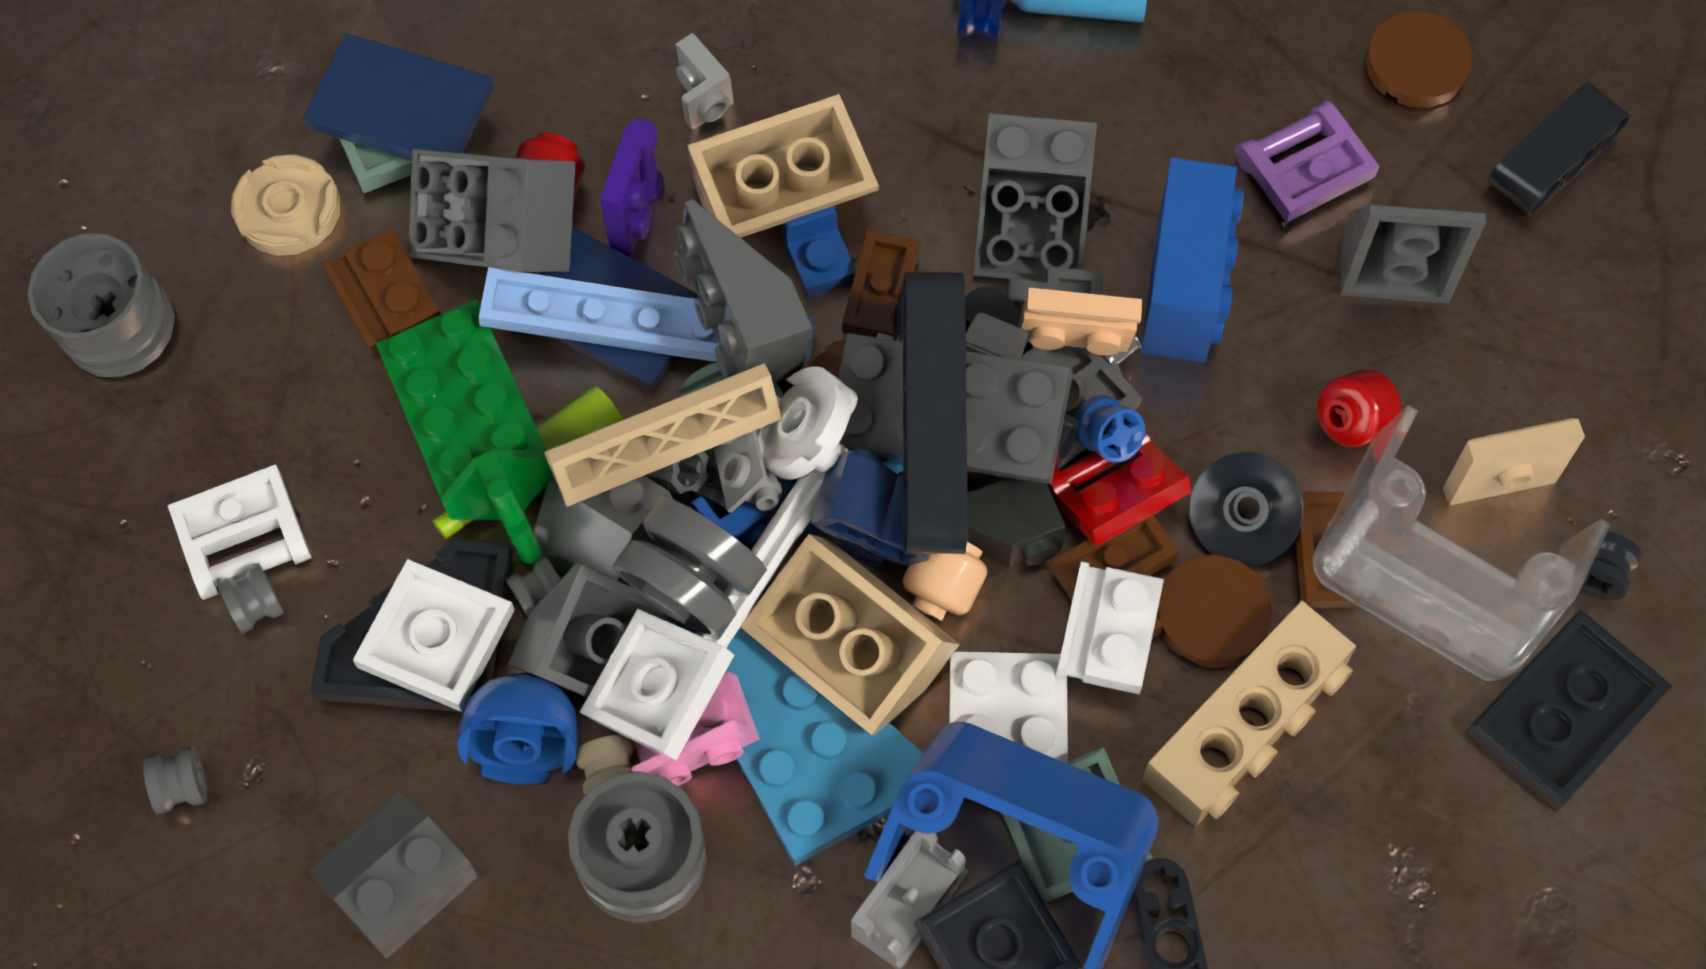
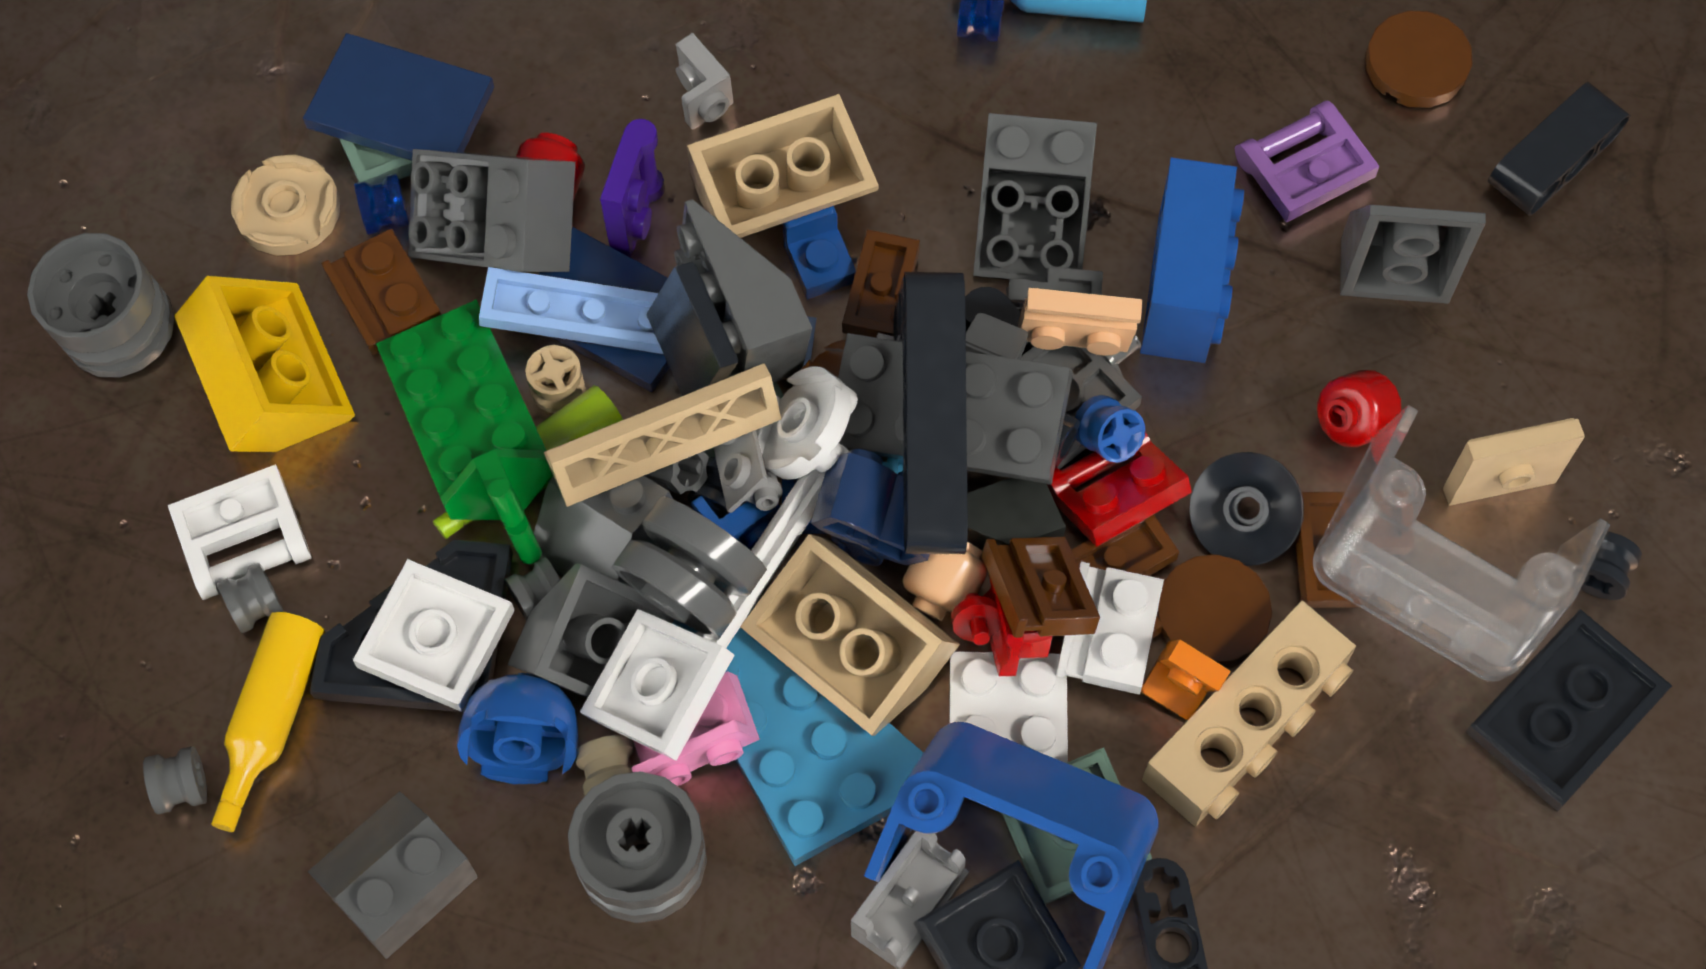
(261, 363): none -> yellow slope
(266, 707): none -> yellow piece
(382, 204): none -> clear blue wheel
(554, 365): none -> tan wheel
(691, 331): none -> black tile
(984, 620): none -> red hips
(1040, 587): none -> reddish brown plate
(1183, 678): none -> orange bracket

